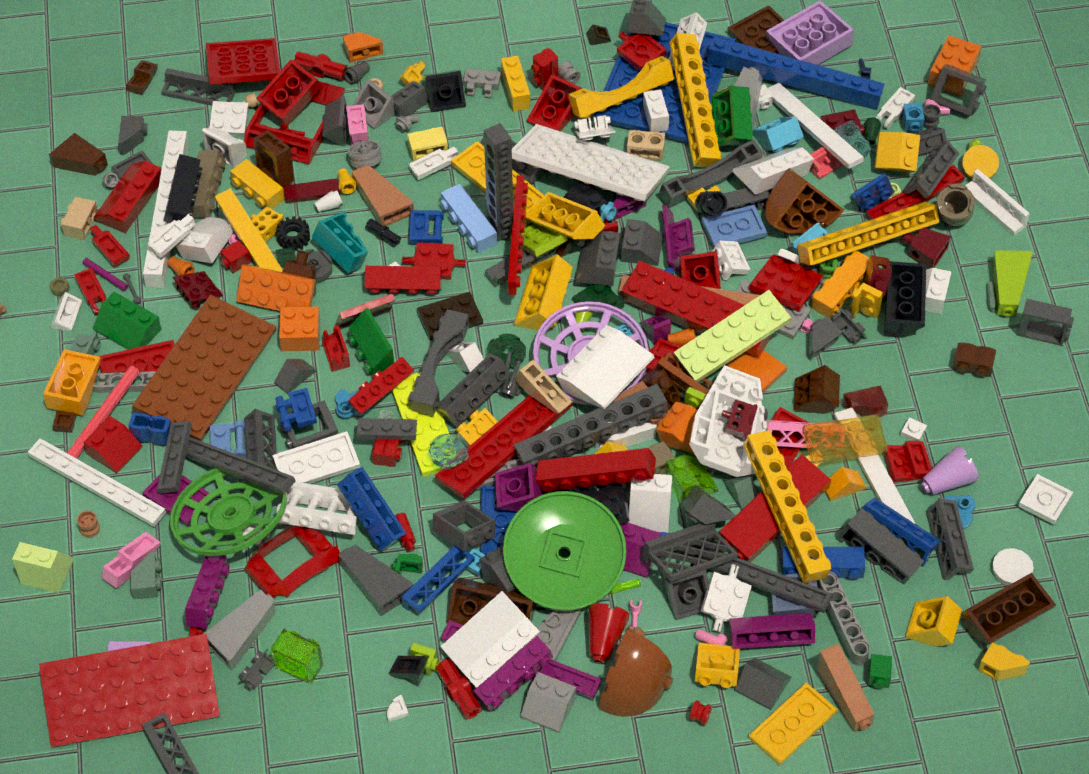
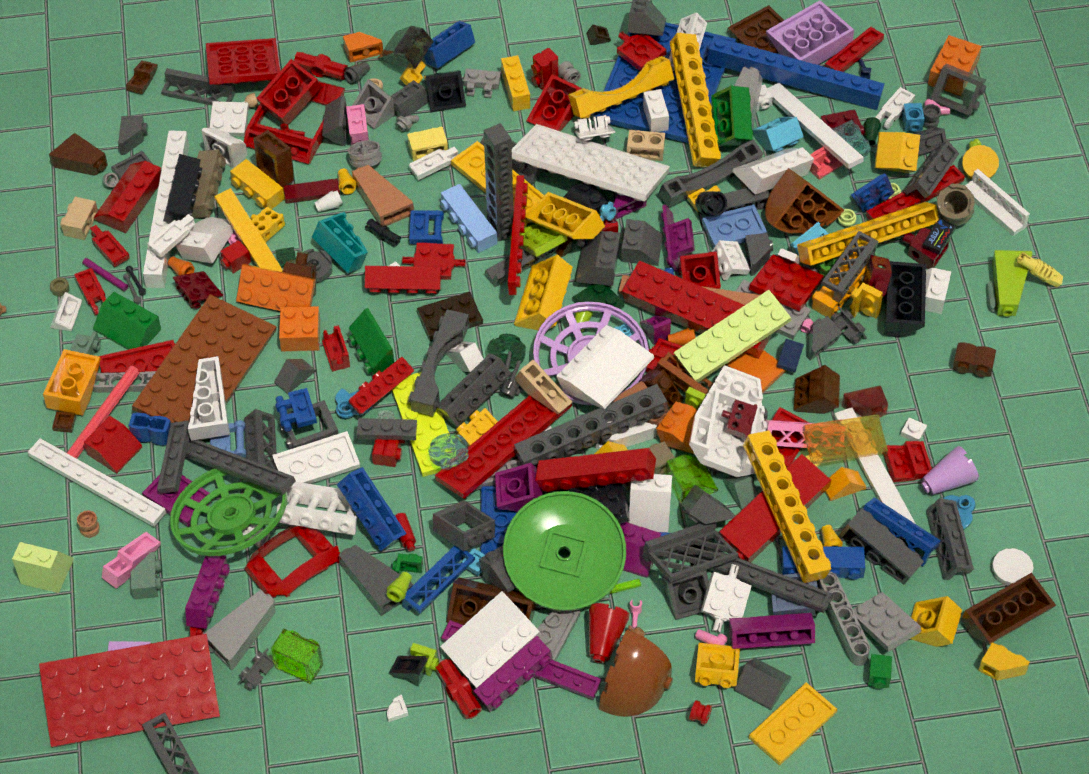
(142, 291): none -> black hinge
(209, 405): none -> white wedge
(293, 225): black tyre -> none
(375, 306): tile -> none
(398, 588): none -> lime cone
(407, 47): none -> clear smoke slope
(449, 44): none -> blue brick
(548, 702): light grey slope -> none
(757, 251): none -> dark grey slope
(790, 355): none -> dark blue slope
(829, 537): none -> yellow cone
(844, 687): nougat slope -> none
(847, 218): none -> yellowish green plate
(854, 270): none -> dark grey fence
(855, 50): none -> red plate
(886, 621): none -> light grey plate
(939, 236): none -> black tile
(1040, 269): none -> light yellow hinge
(1045, 332): dark grey window -> none
(1045, 499): white plate -> none

